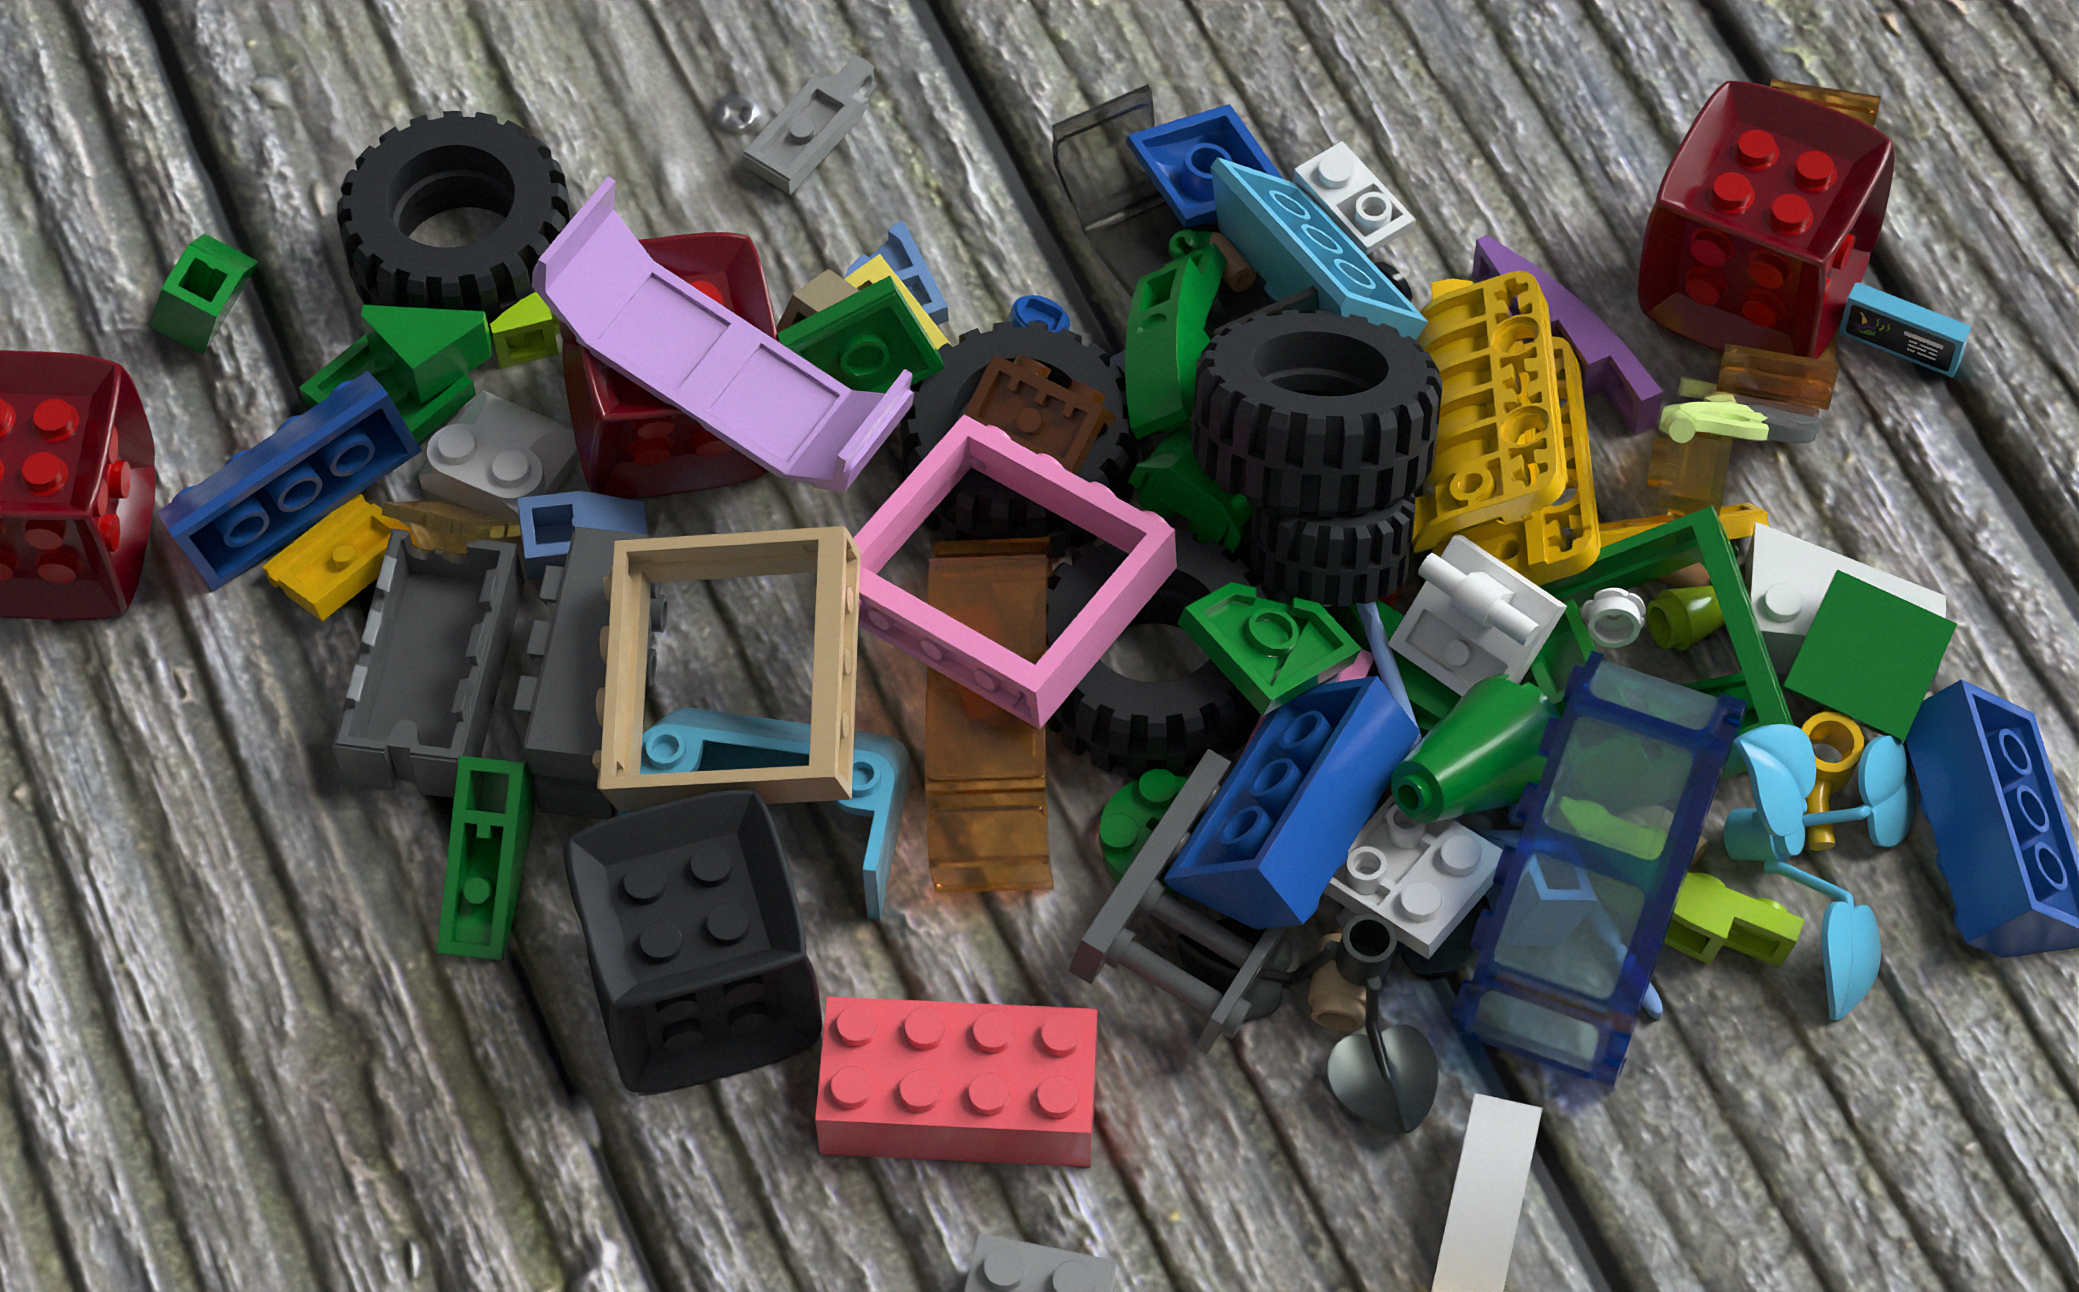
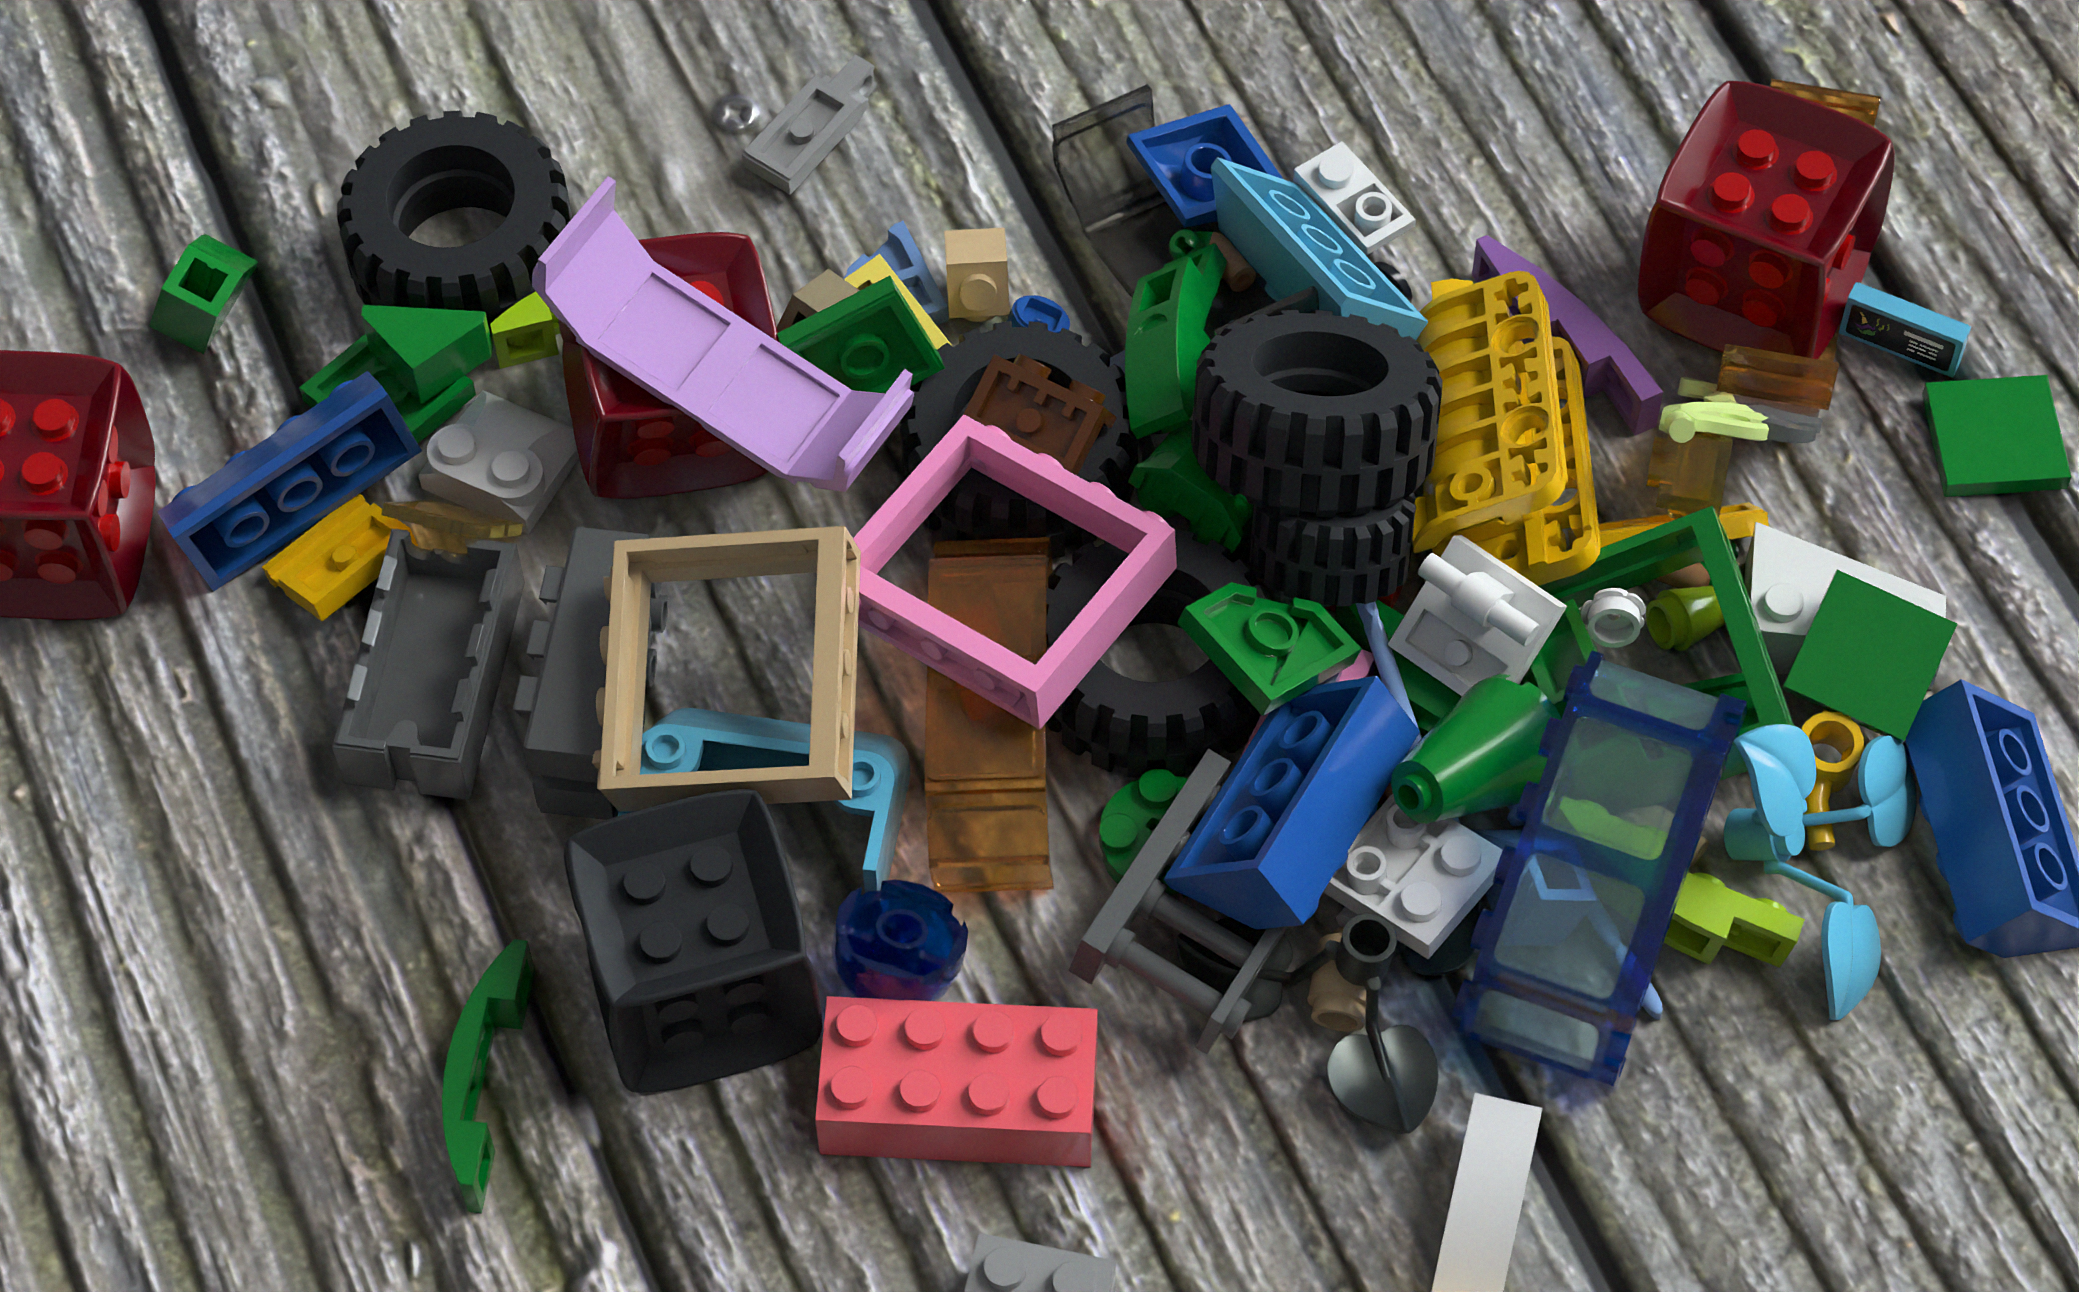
(485, 856): green slope -> none
(496, 1001): none -> green slope
(551, 519): medium blue slope -> none
(898, 943): none -> clear blue cylinder
(977, 273): none -> tan brick
(1996, 435): none -> green tile

